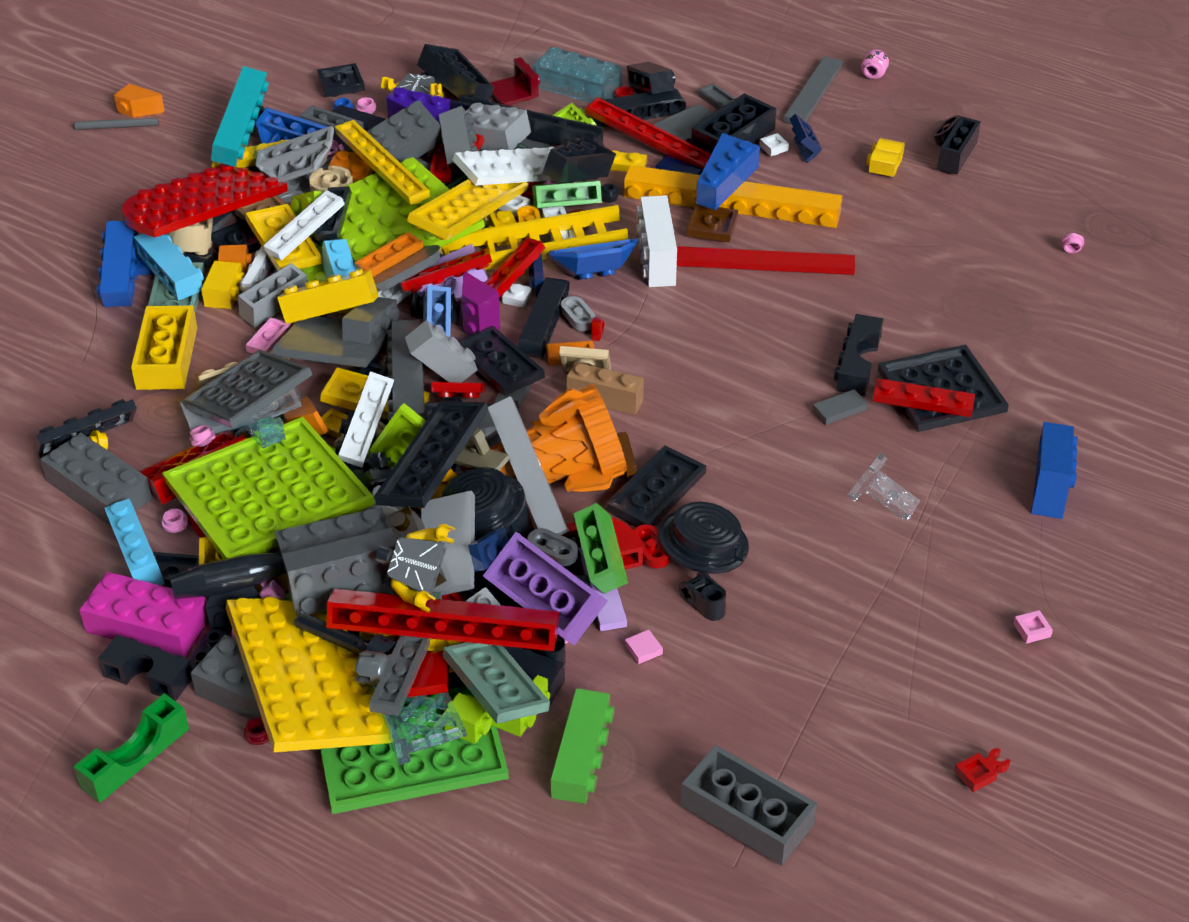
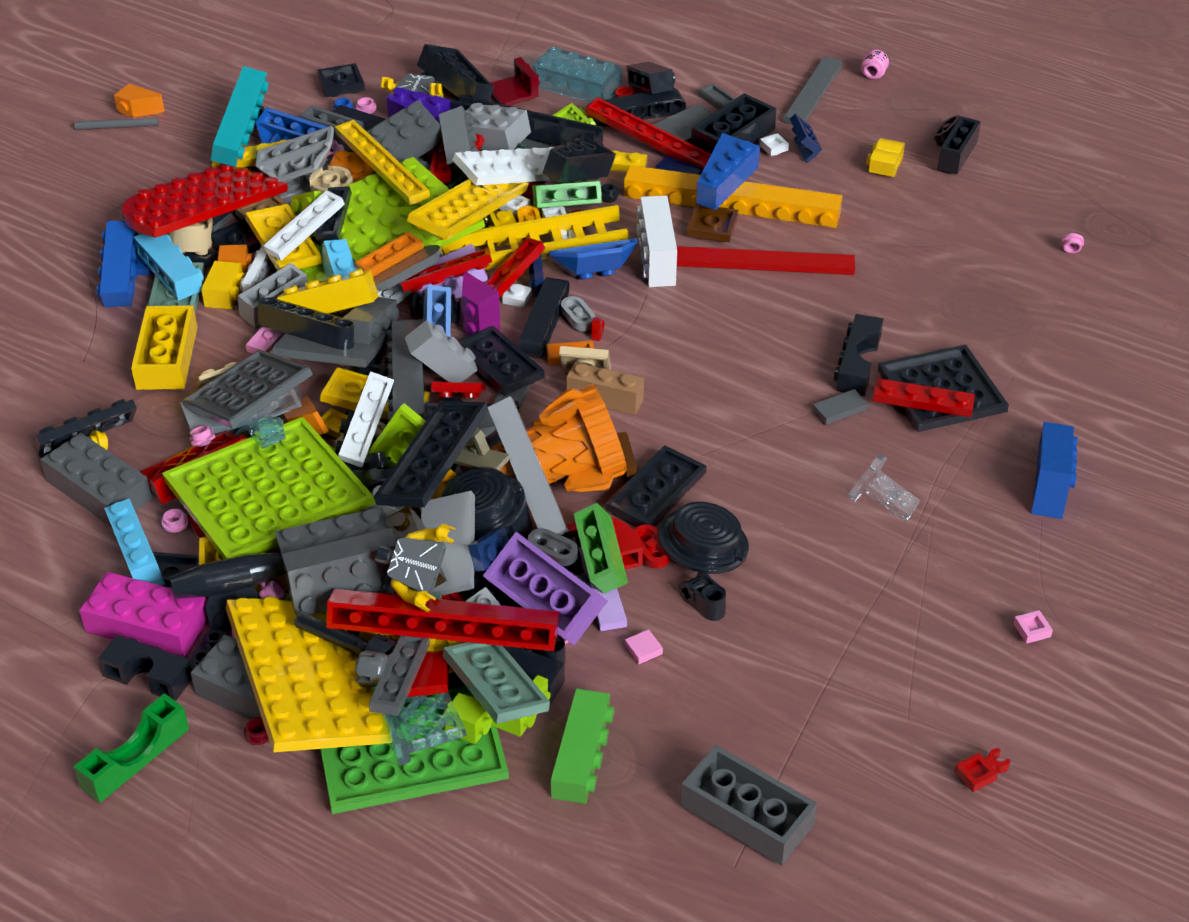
(306, 323): none -> black beam

